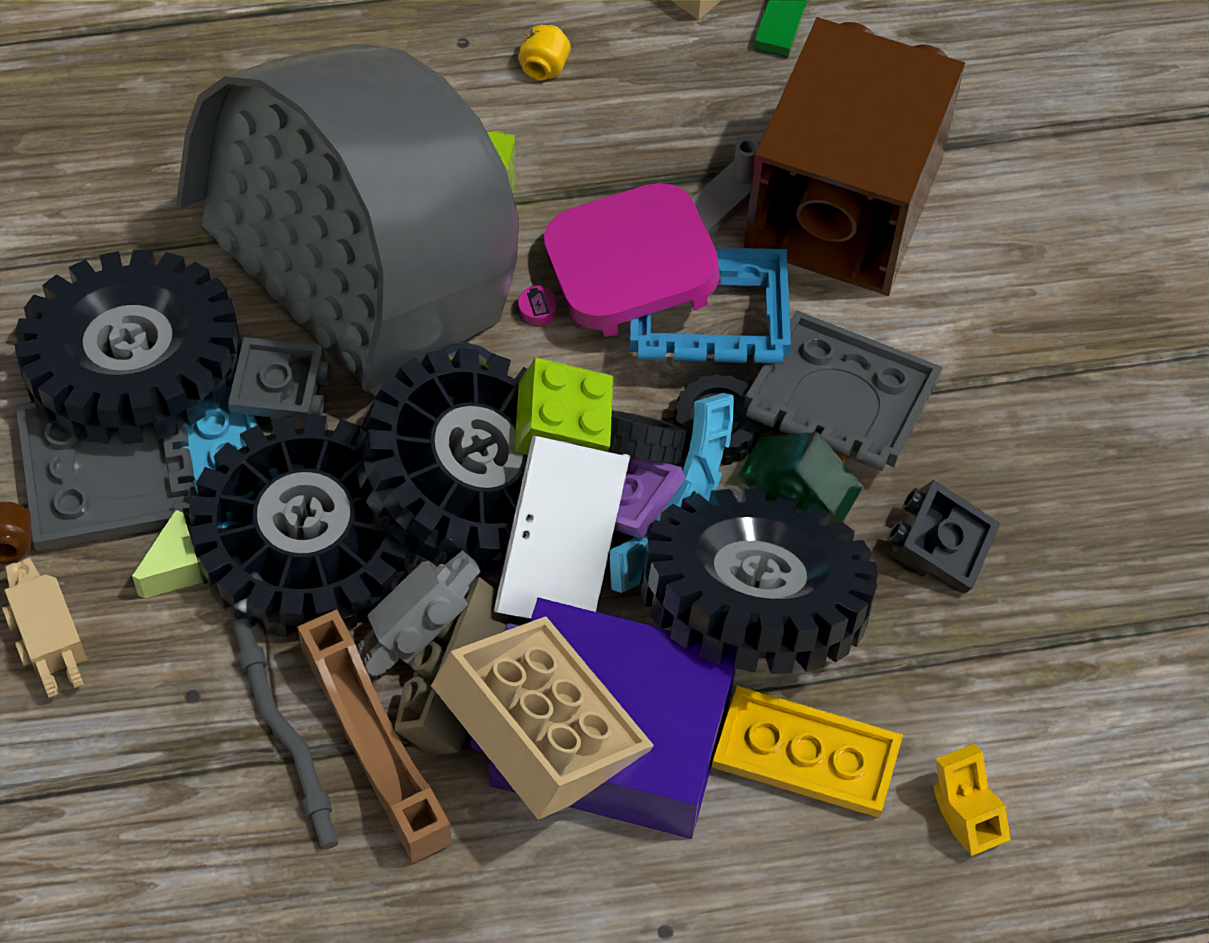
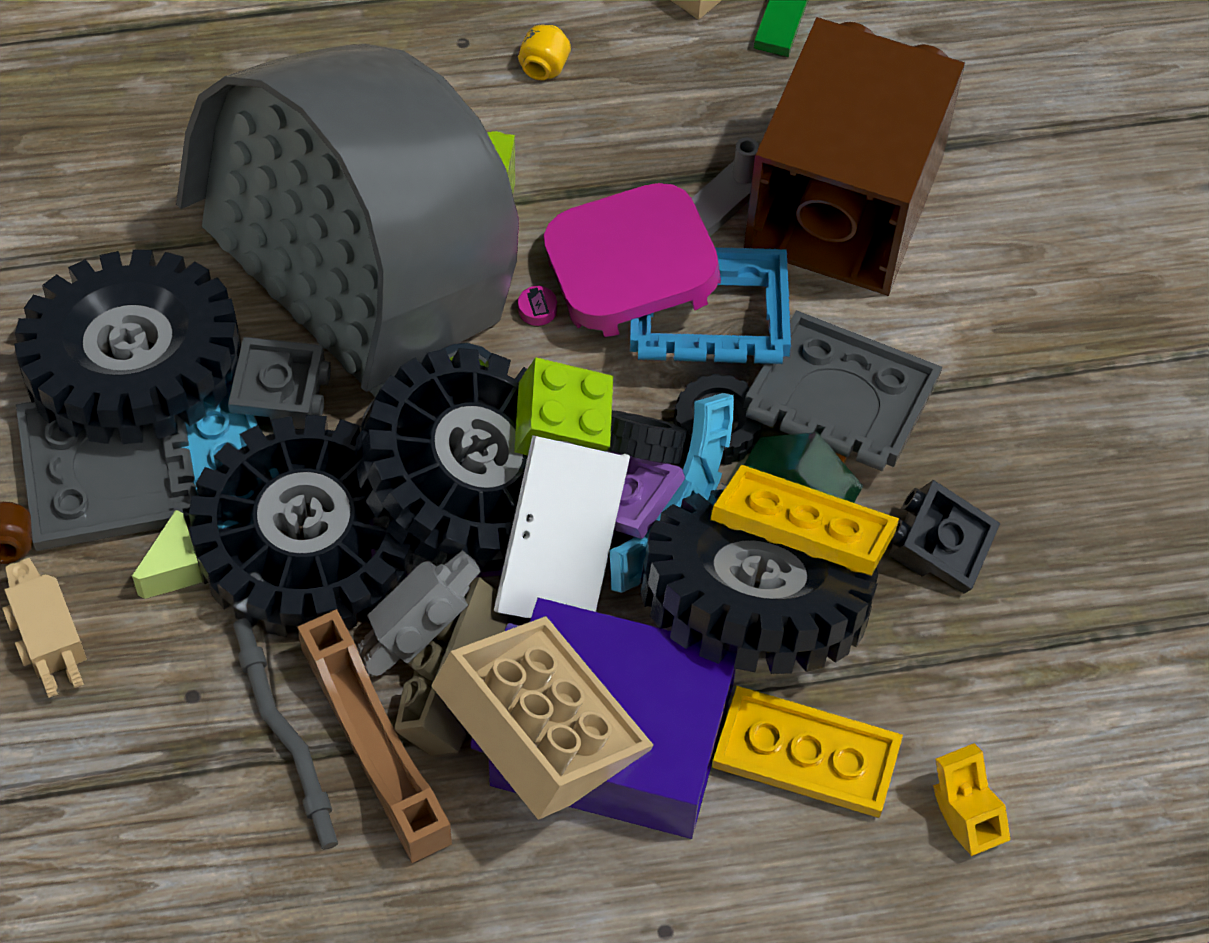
(805, 519): none -> yellow plate

